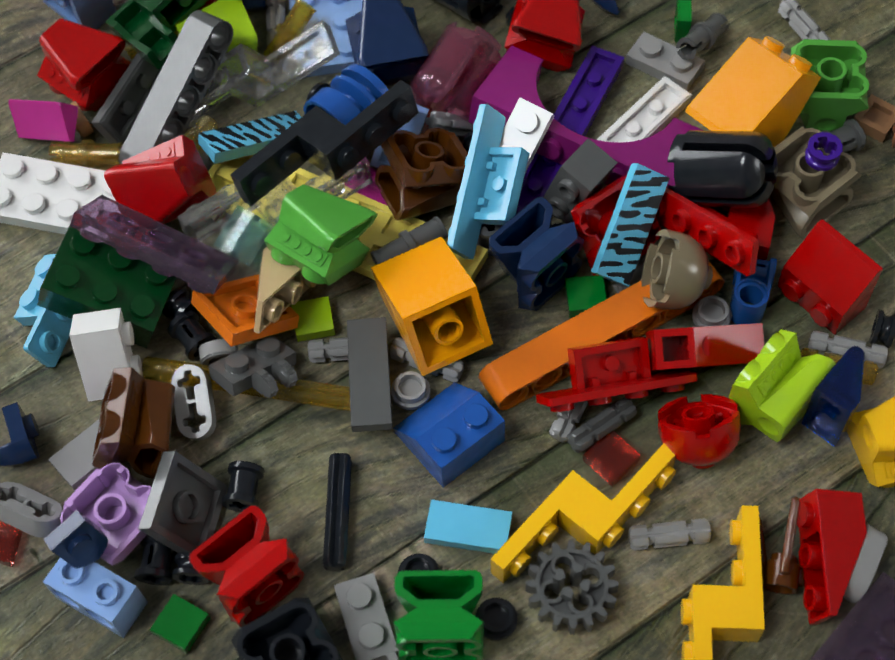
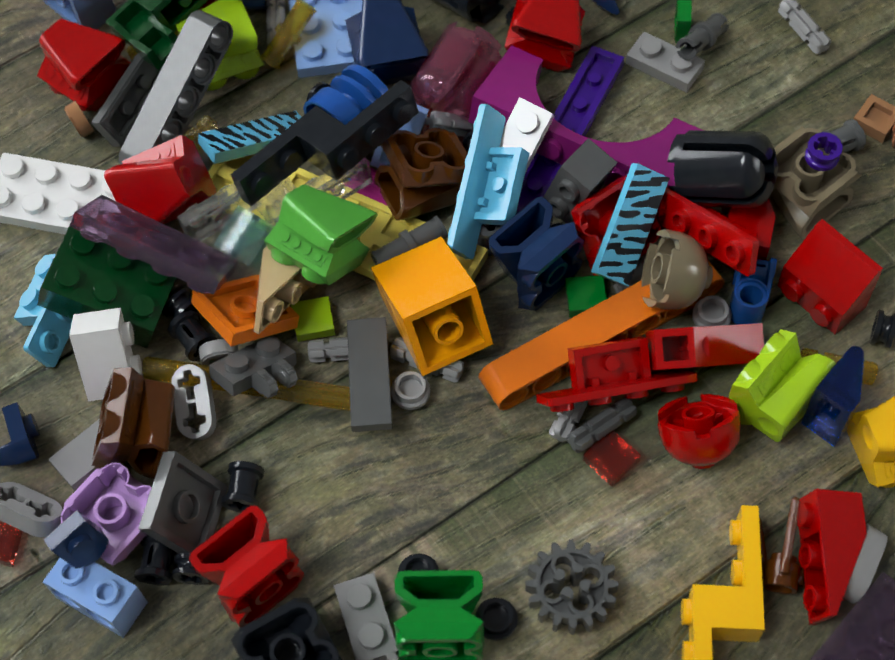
(44, 120): dark pink slope -> none
(85, 153): clear yellow pin -> none
(180, 623): green tile -> none
(260, 78): clear bracket -> none
(337, 512): black axle -> none
(452, 432): blue slope -> none
(467, 526): medium azure tile -> none
(583, 514): yellow bracket -> none
(649, 113): white tile -> none
(669, 534): light grey axle -> none
(756, 91): light orange slope -> none
(840, 345): light grey axle -> none
(842, 82): bright green piece -> none

